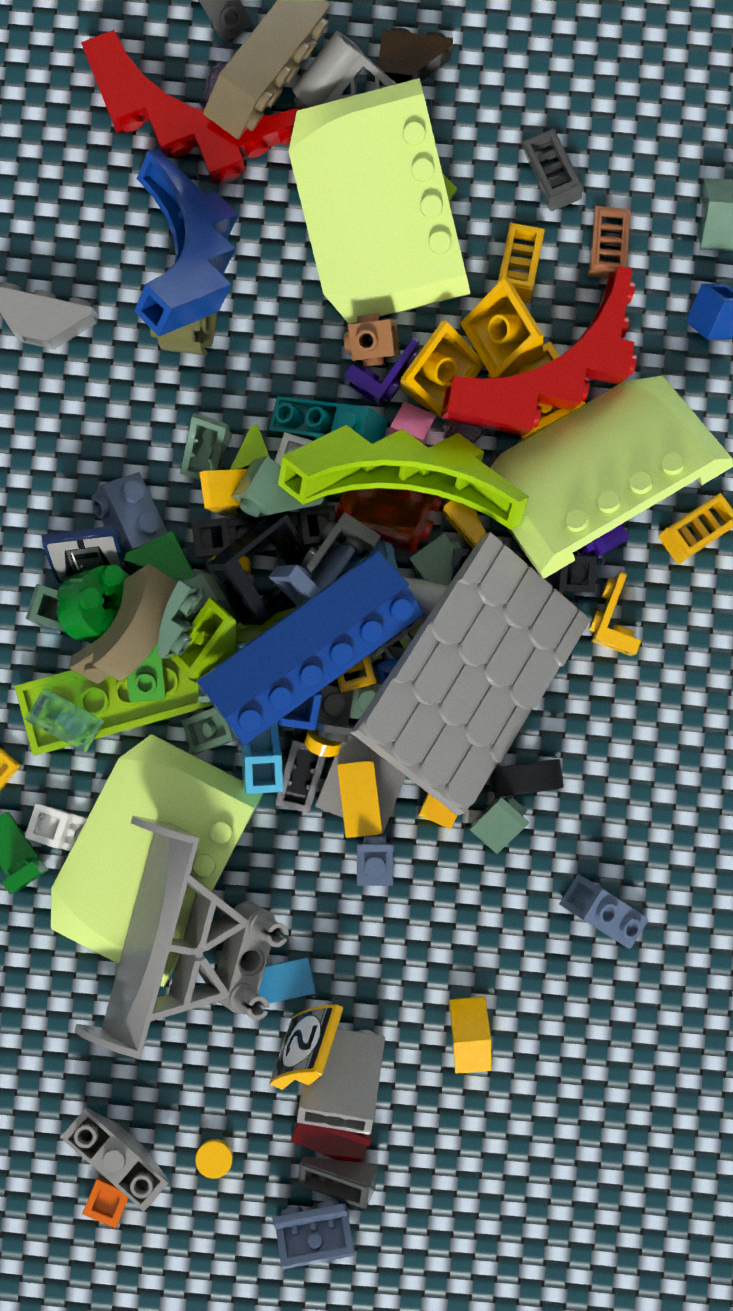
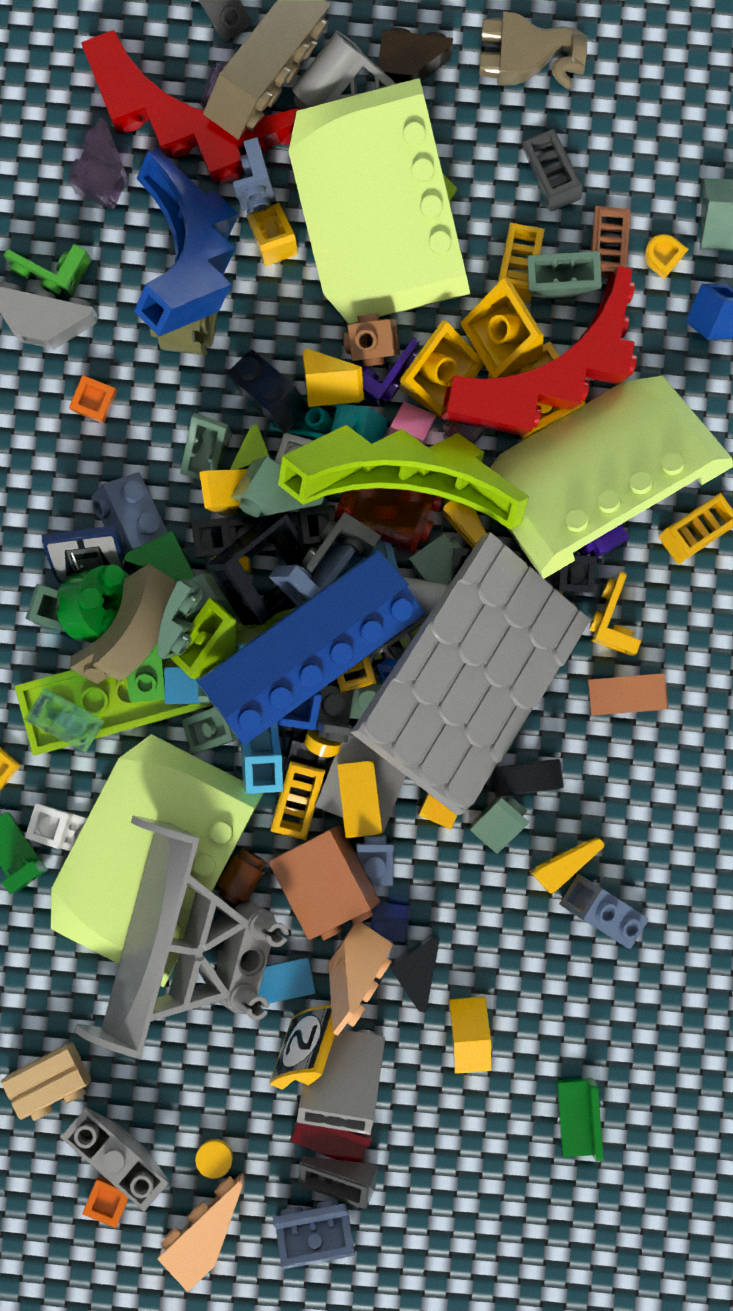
(47, 1081): none -> tan brick
(70, 270): none -> bright green bracket
(93, 399): none -> orange plate
(99, 171): none -> clear purple slope
(180, 687): none -> dark azure tile
(196, 1247): none -> light nougat slope
(241, 876): none -> reddish brown brick
(255, 190): none -> sand blue bracket
(268, 391): none -> black brick
(273, 234): none -> yellow slope
(291, 828): none -> yellow slope
(325, 884): none -> nougat brick
(331, 380): none -> yellow slope
(352, 973): none -> light nougat slope
(390, 920): none -> clear blue tile
(416, 970): none -> black slope
(528, 49): none -> dark tan hips
(561, 868): none -> yellow slope
(564, 274): none -> sand green slope
(579, 1118): none -> green panel
(628, 694): none -> nougat slope
(664, 254): none -> yellow tile

